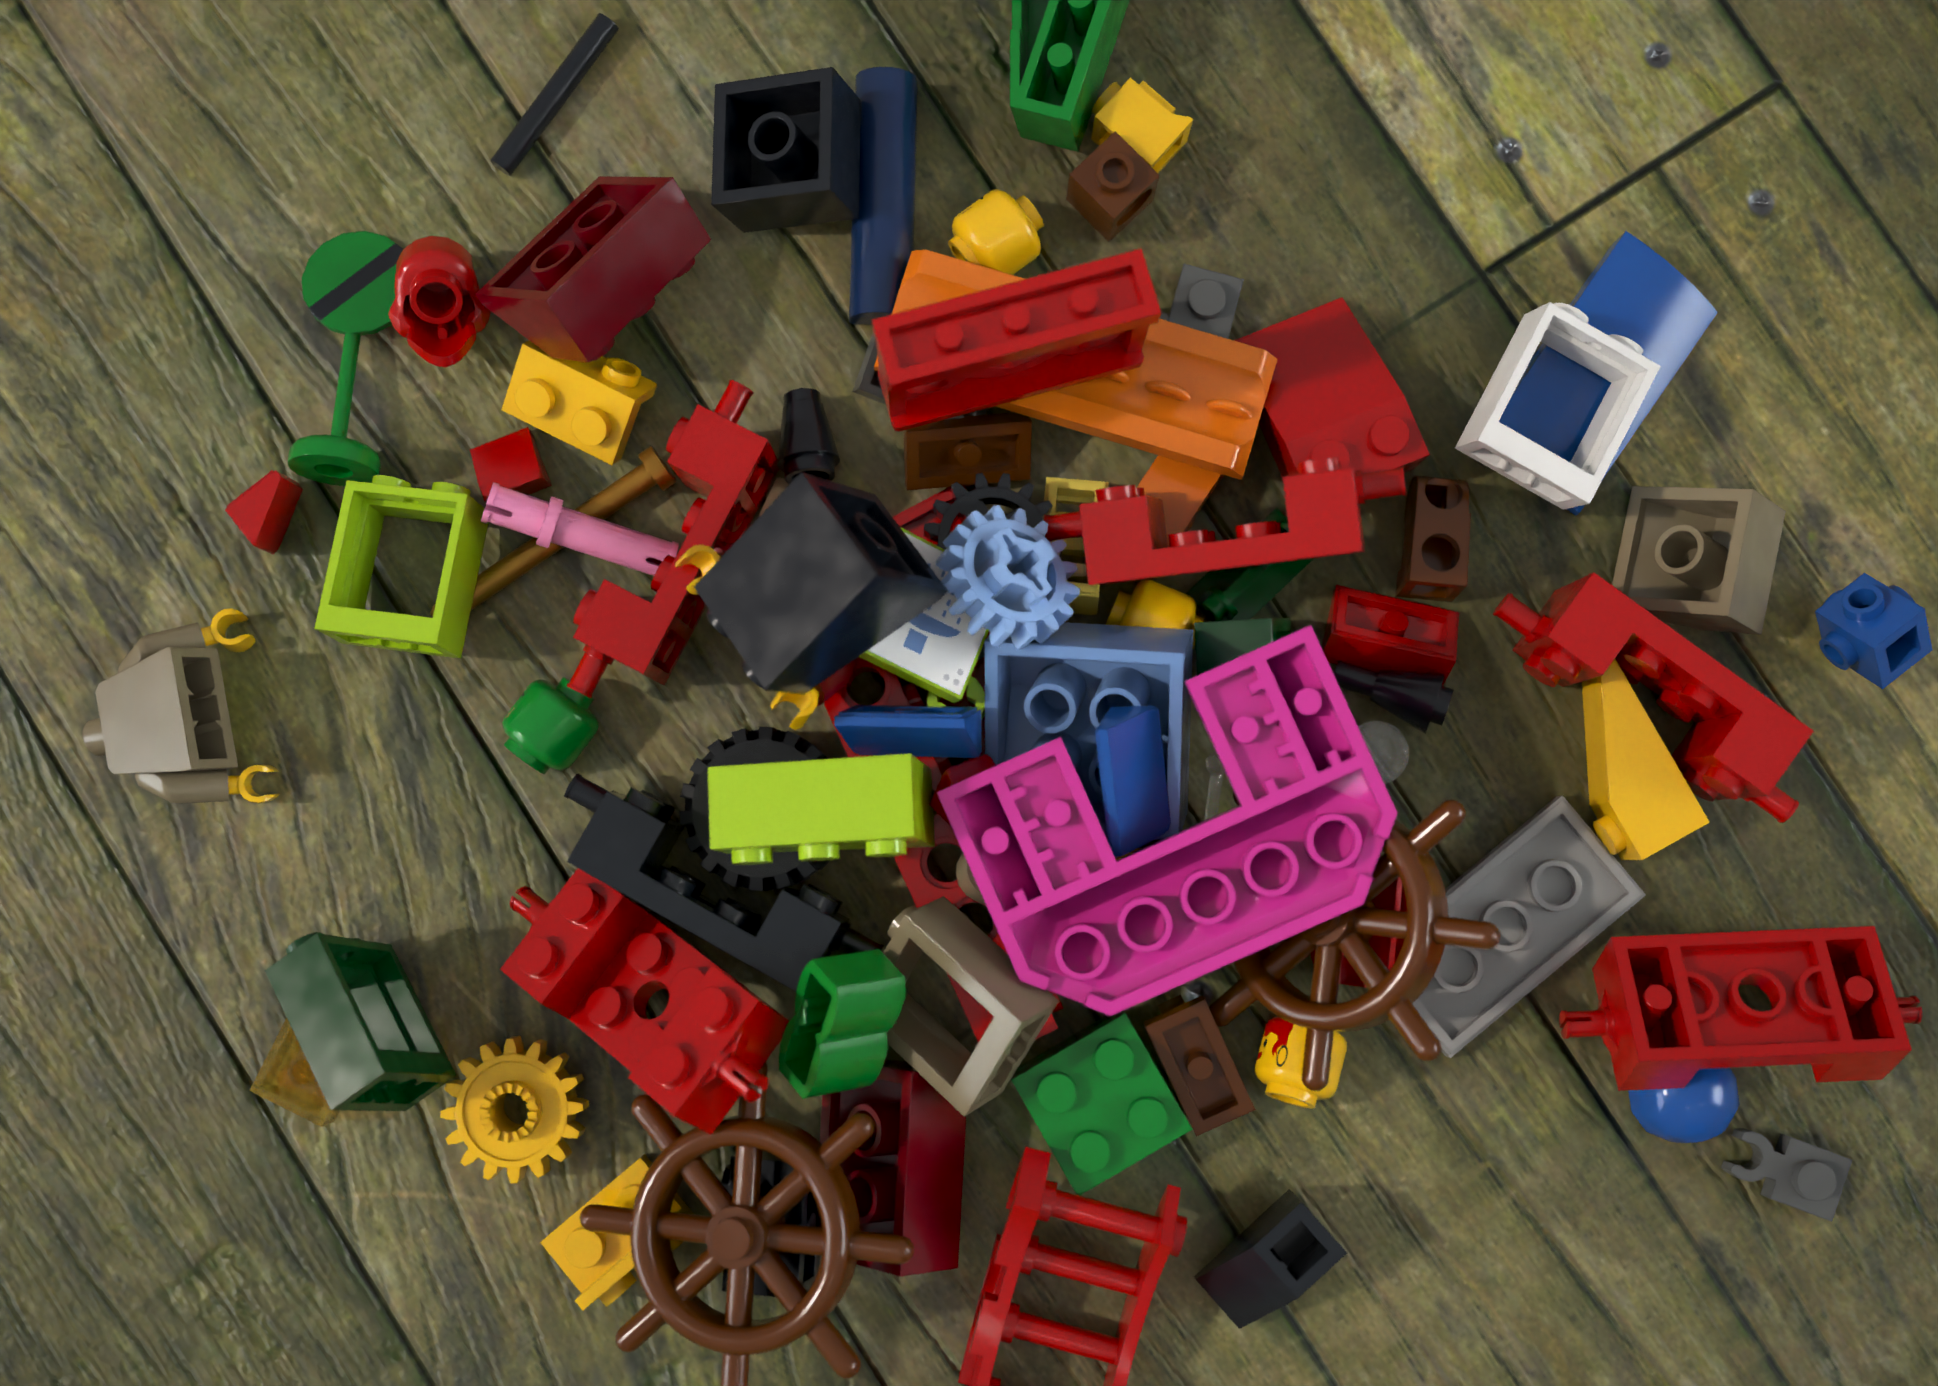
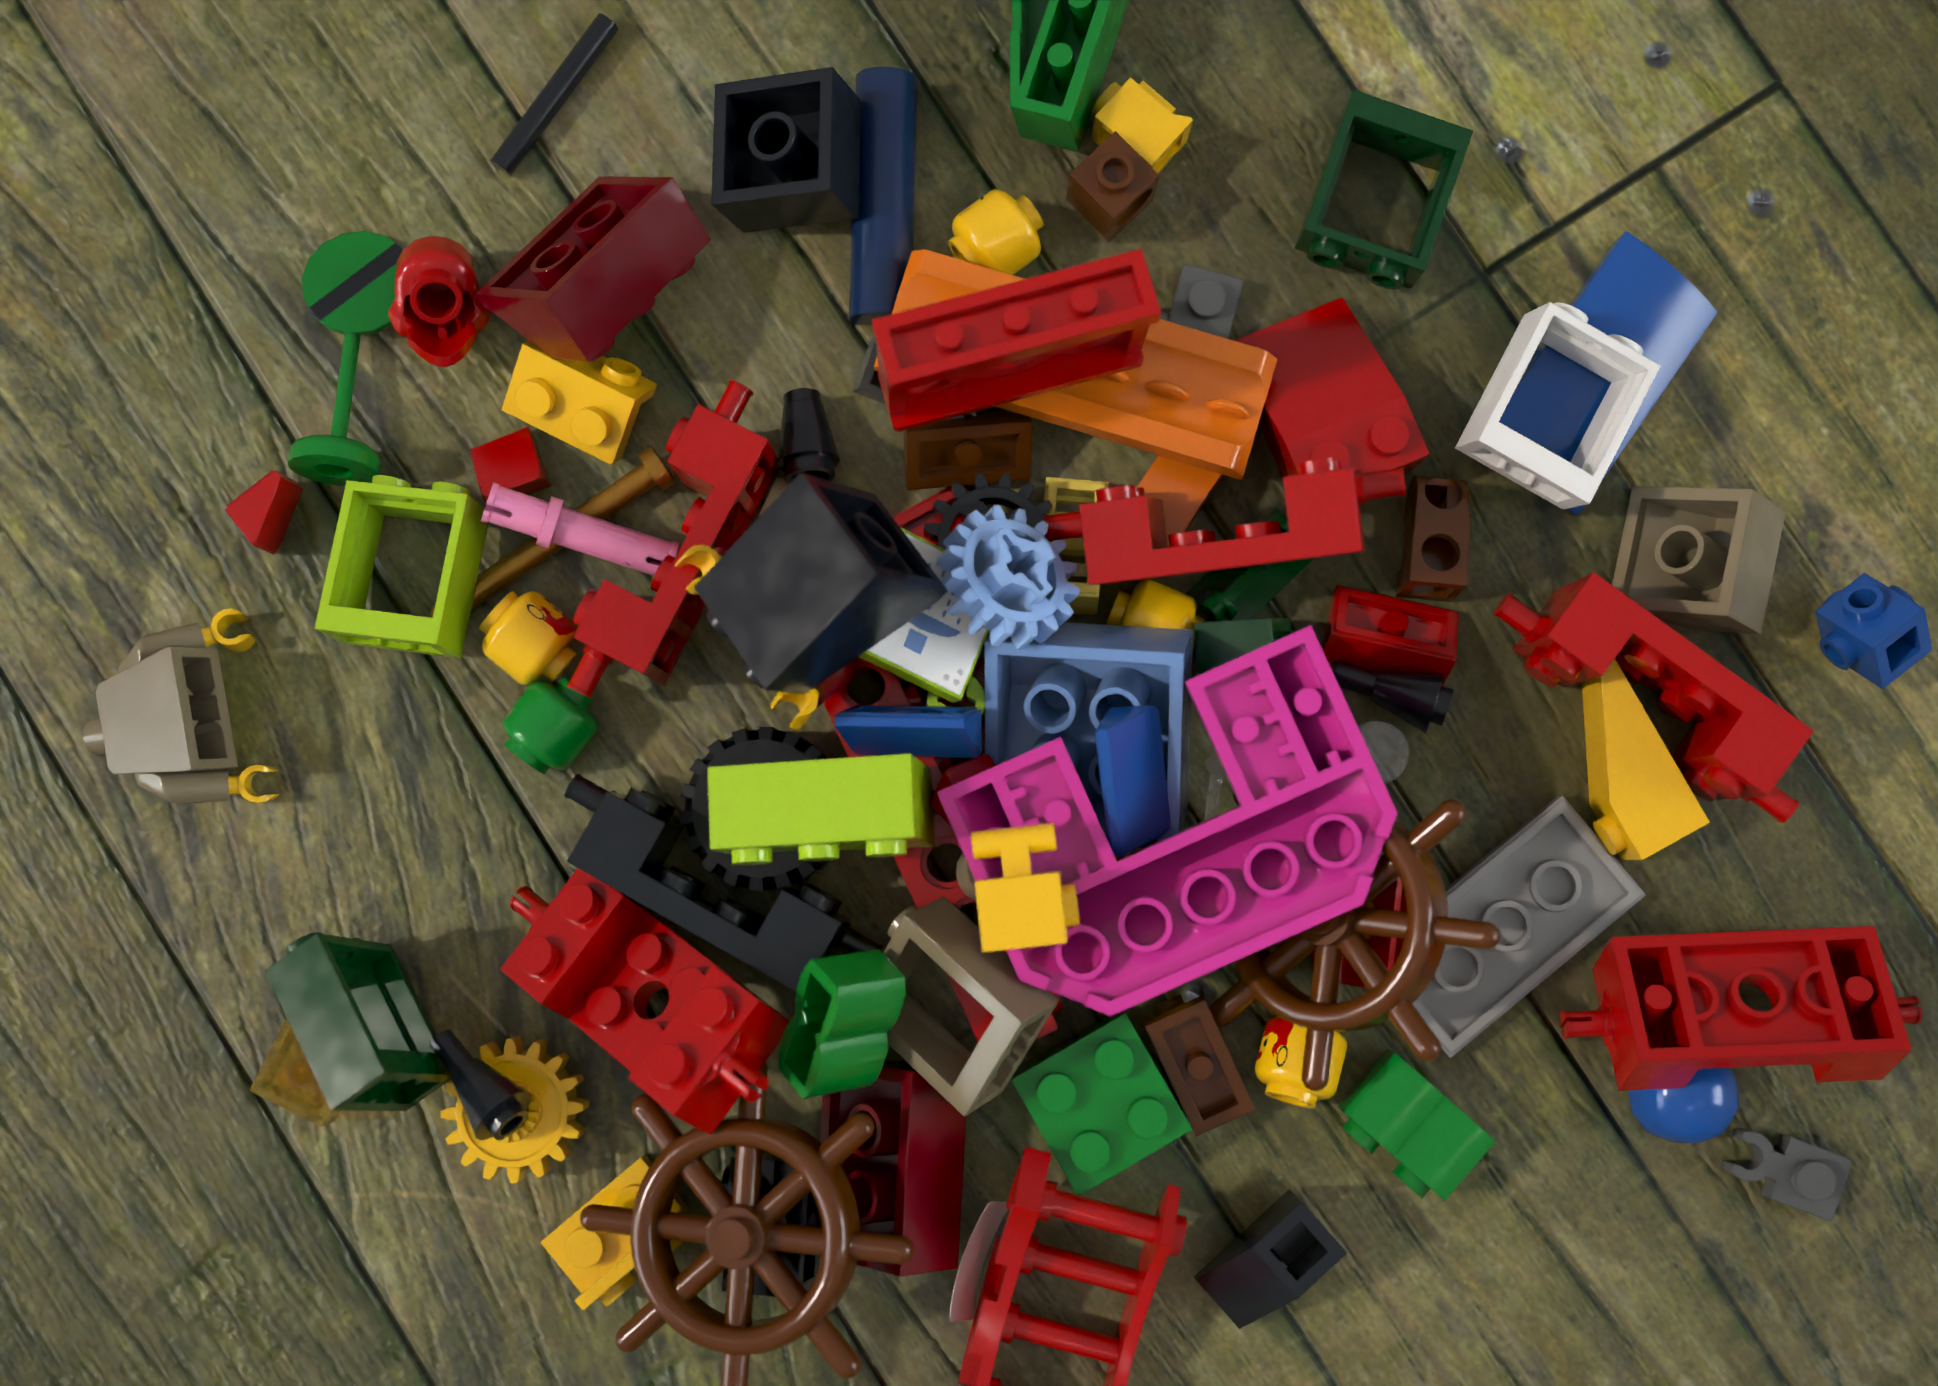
(489, 1098): none -> black cone
(528, 637): none -> yellow head
(973, 1260): none -> sticker
(1022, 905): none -> yellow brick
(1402, 135): none -> dark green window
(1415, 1125): none -> green brick

